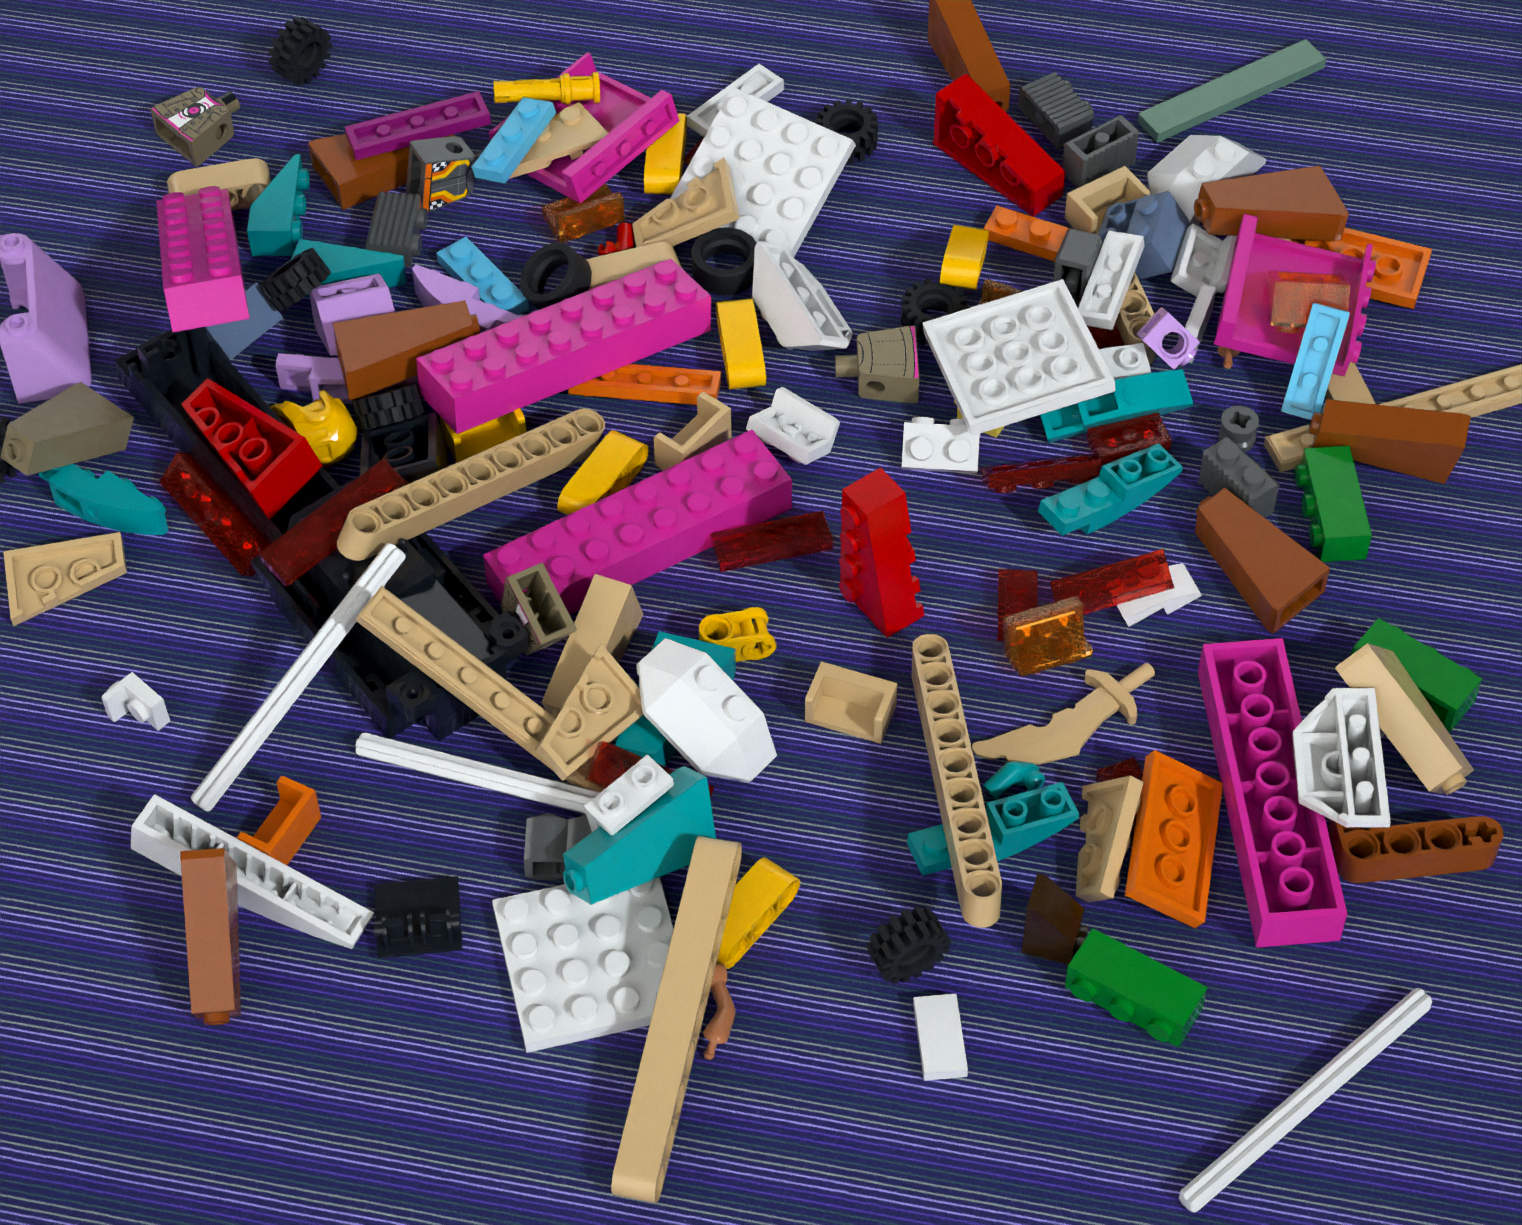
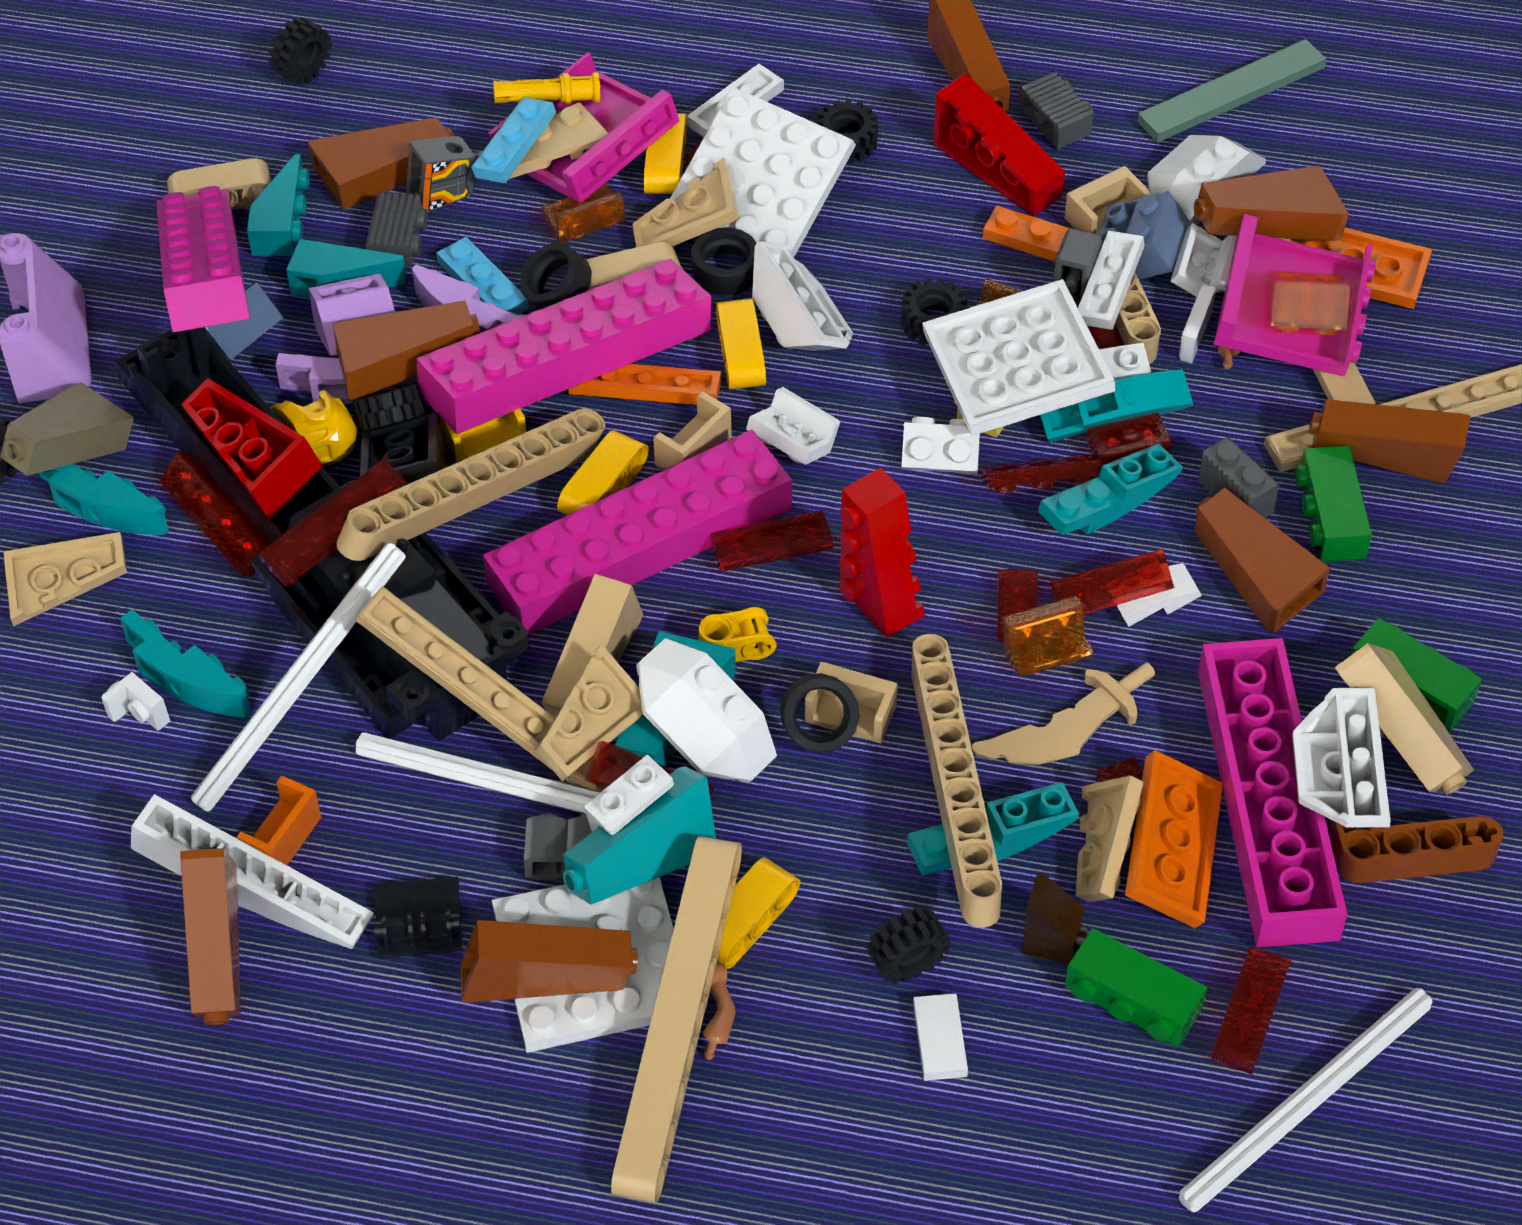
(184, 675): none -> teal slope
(196, 123): dark tan torso -> none
(295, 279): black tyre -> none
(419, 123): magenta plate -> none
(538, 608): dark tan torso -> none
(543, 961): none -> dark orange slope
(625, 240): red arm -> none
(843, 732): none -> black tyre
(884, 365): dark tan torso -> none
(964, 257): yellow beam -> none
(1017, 774): teal arm -> none
(1100, 151): dark grey brick -> none
(1154, 332): lavender brick -> none
(1240, 426): dark grey wheel -> none
(1250, 1010): none -> clear red plate
(1315, 361): medium azure plate -> none

